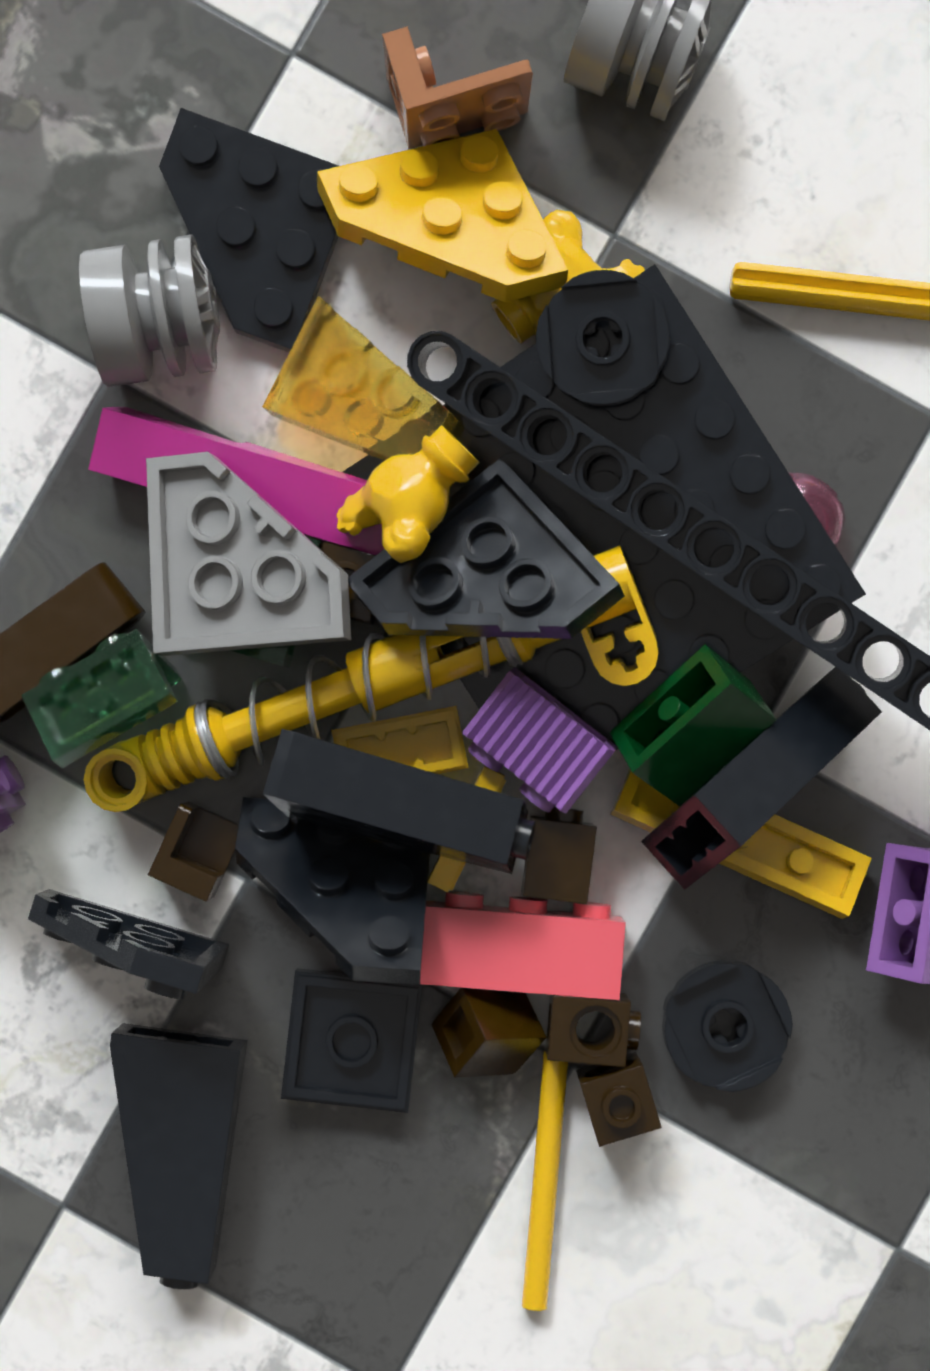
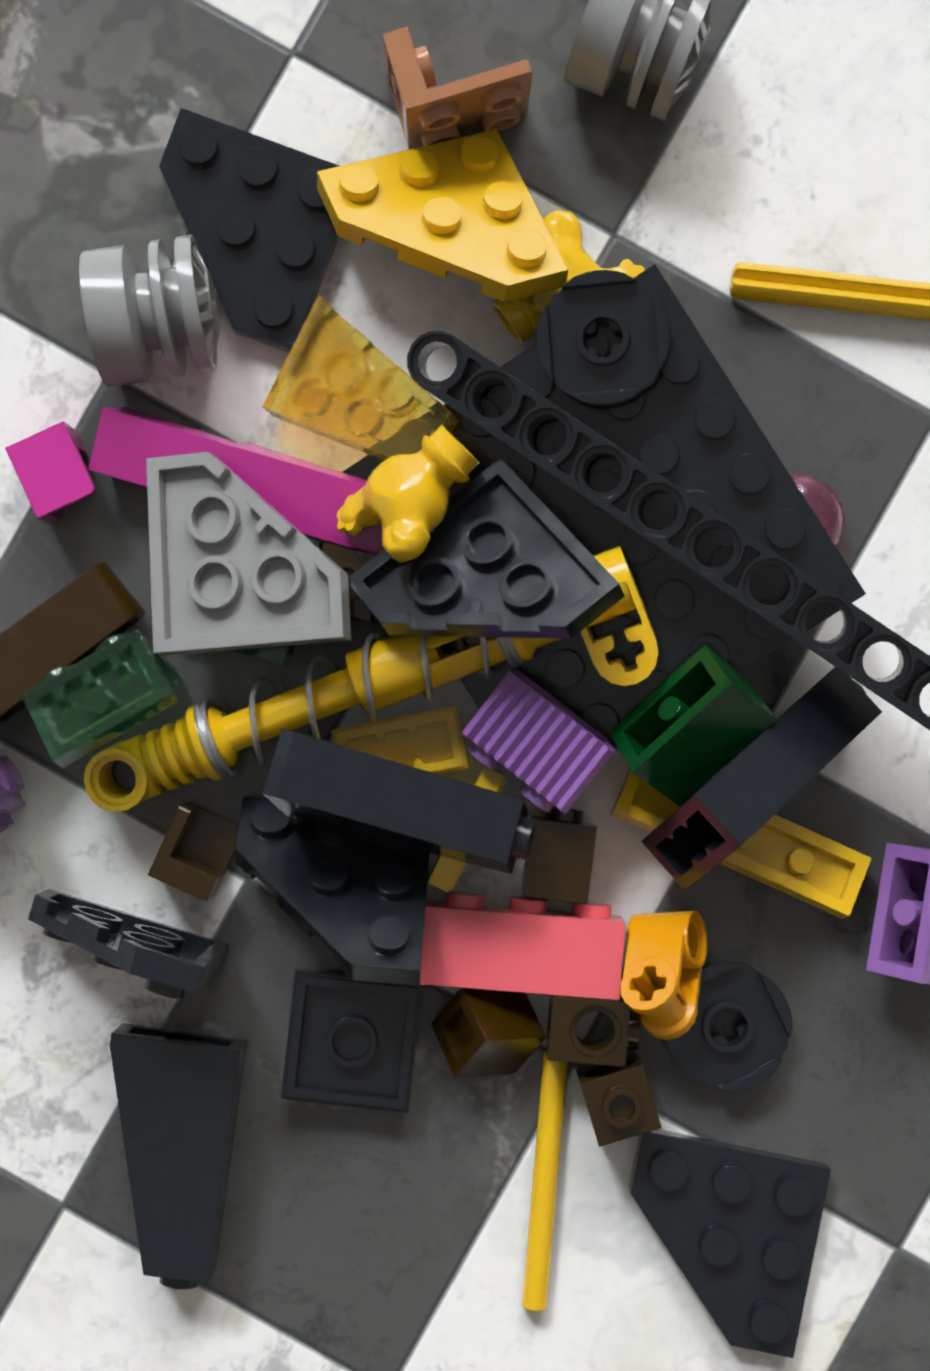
(52, 470): none -> dark pink panel
(664, 970): none -> light orange piece
(737, 1229): none -> black plate

